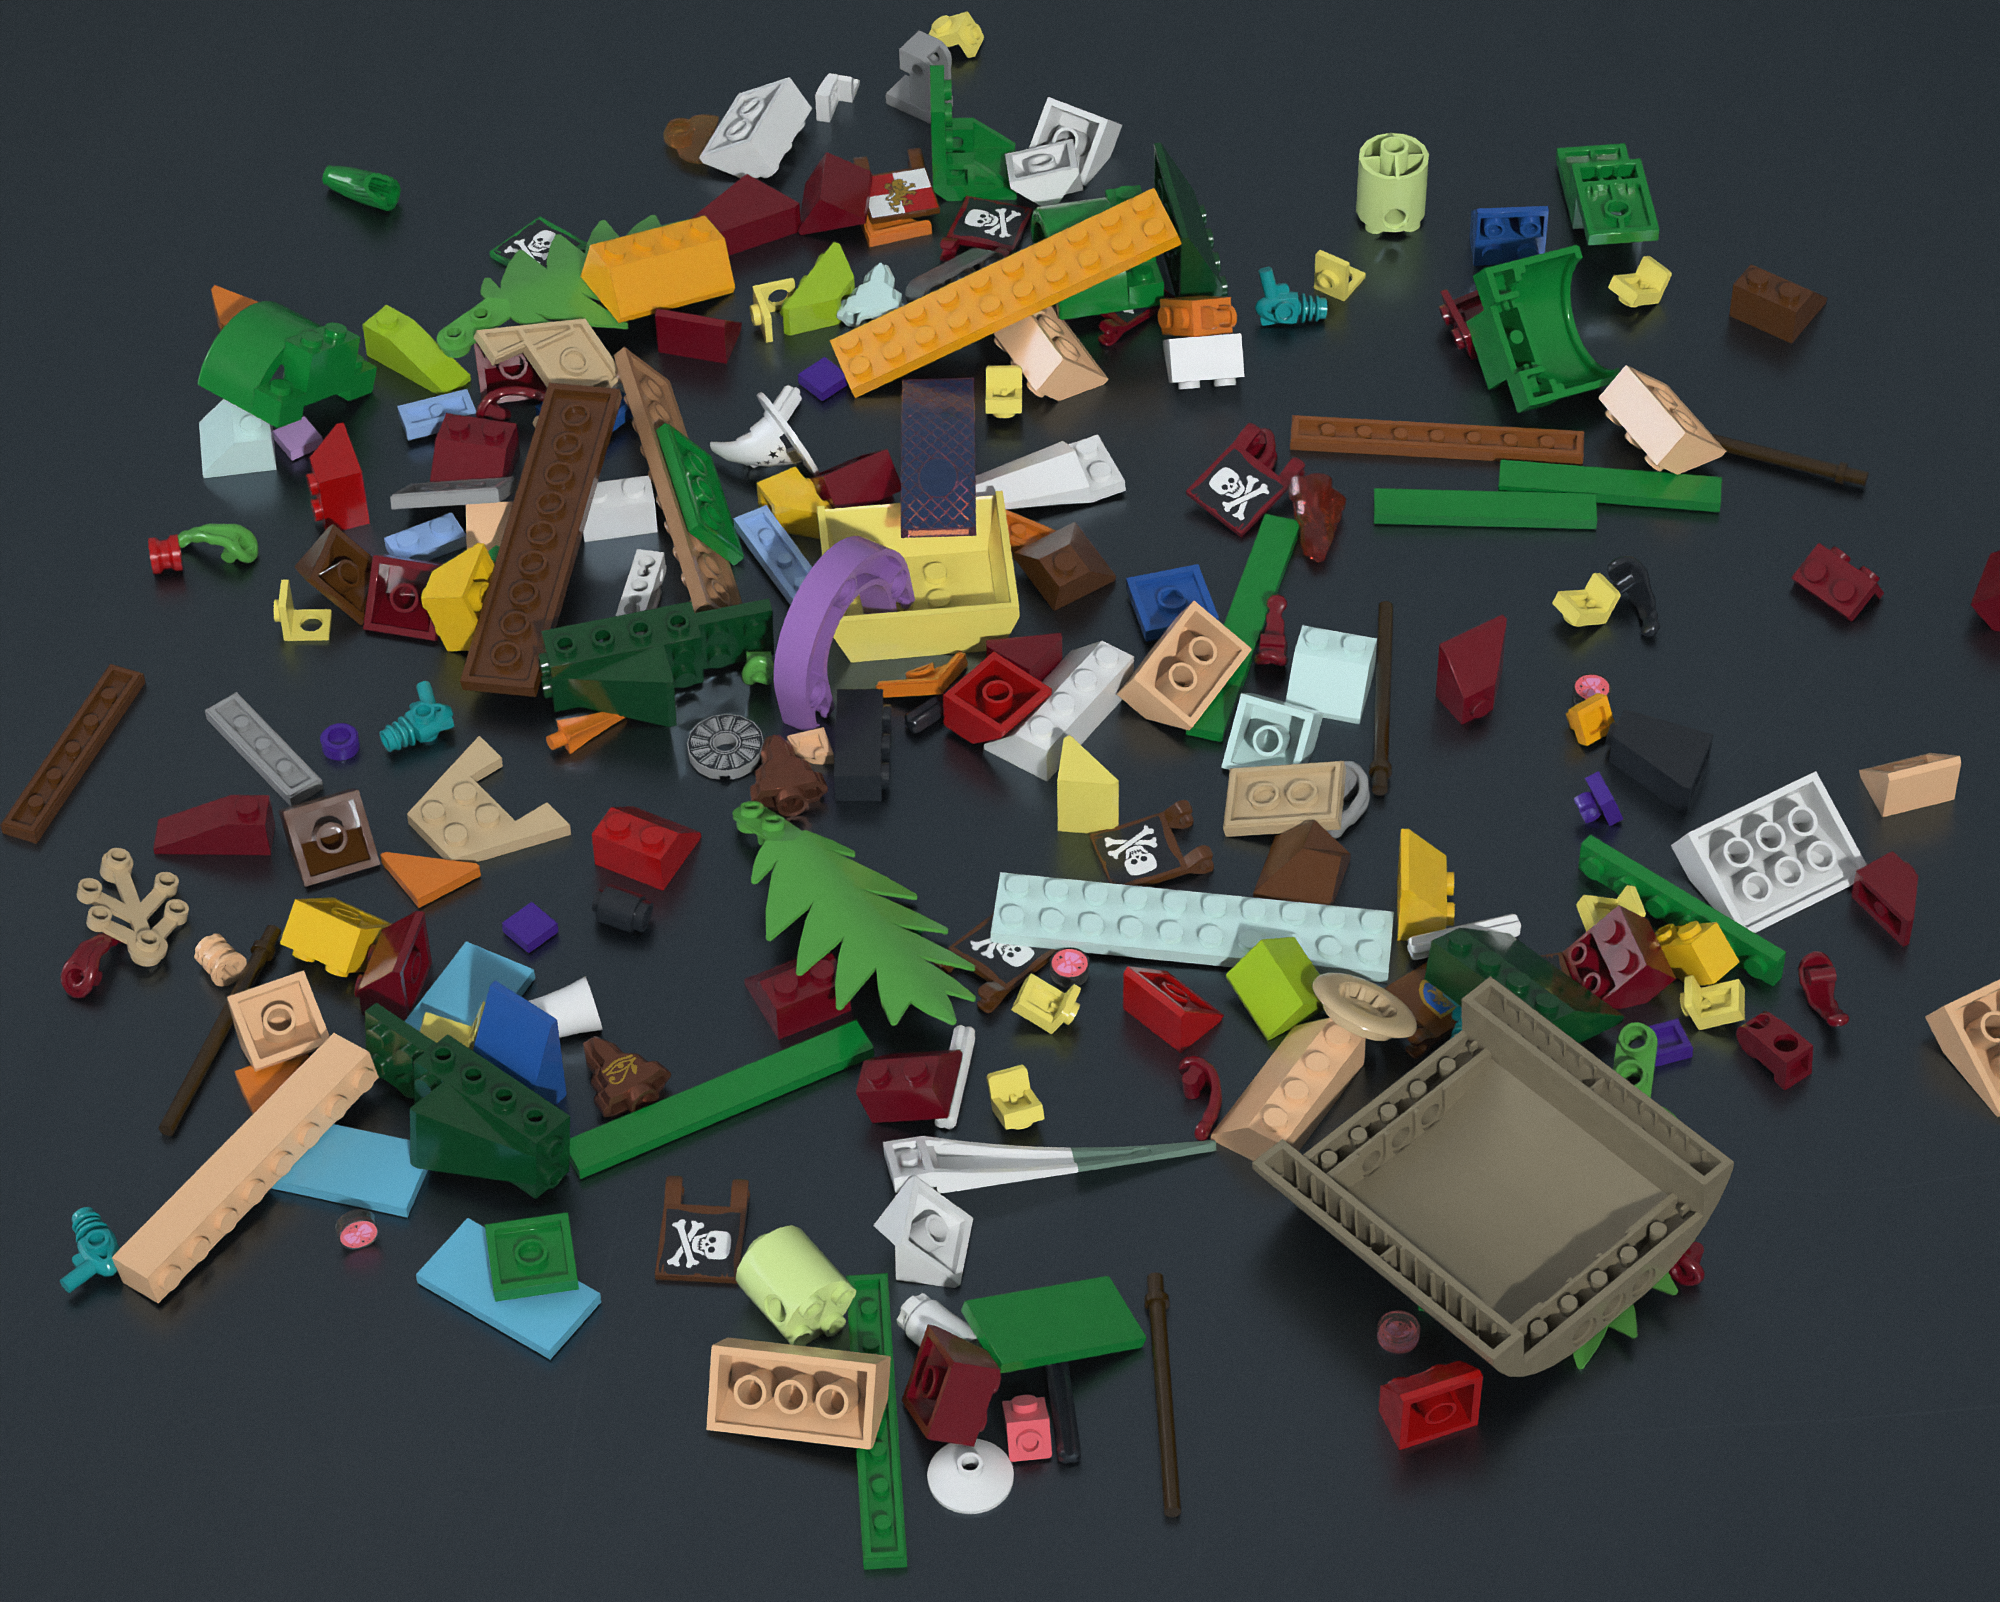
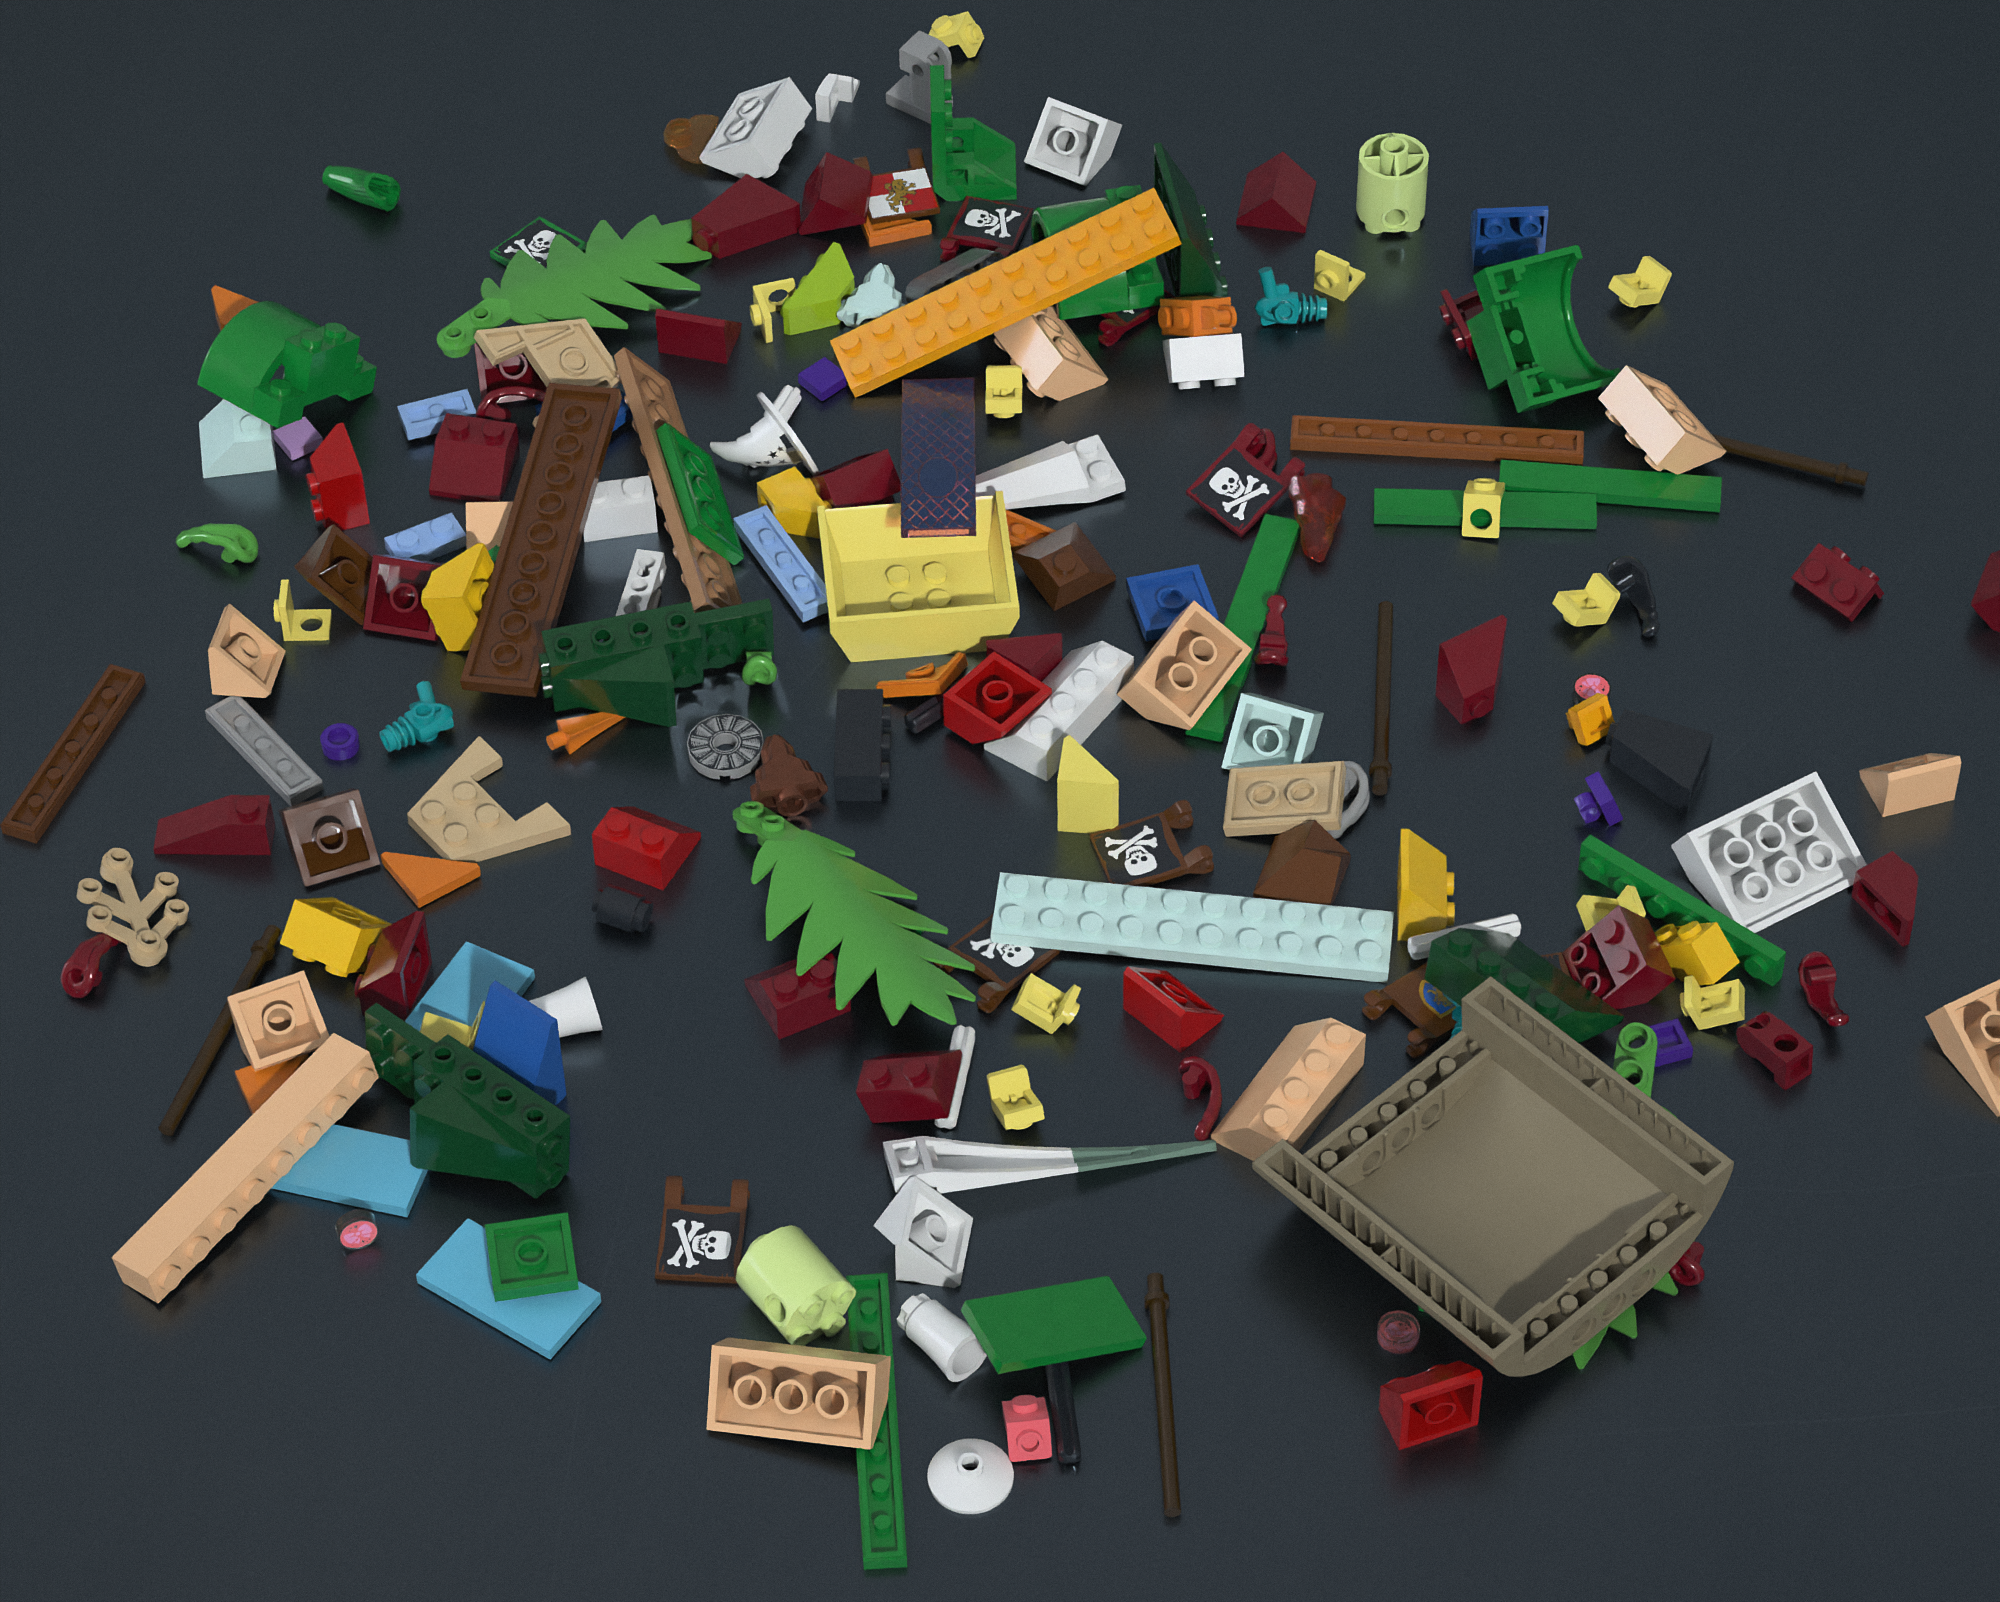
(95, 1247): teal piece -> none
(165, 554): red wheel -> none
(220, 960): light nougat bush -> none
(242, 657): none -> light nougat slope
(412, 352): lime slope -> none
(454, 493): light grey tile -> none
(530, 927): dark purple tile -> none
(622, 1079): copper rock -> none
(659, 269): light orange slope -> none
(719, 1099): green tile -> none
(812, 746): light nougat tile -> none
(840, 575): medium lavender piece -> none
(950, 1387): dark red slope -> none
(1045, 172): white slope -> none
(1069, 967): tile -> none
(1276, 985): lime slope -> none
(1277, 196): none -> dark red slope
(1332, 673): light aqua slope -> none
(1364, 1007): tan wheel -> none
(1482, 494): none -> light yellow bracket
(1607, 194): green bracket -> none
(1773, 303): reddish brown slope -> none

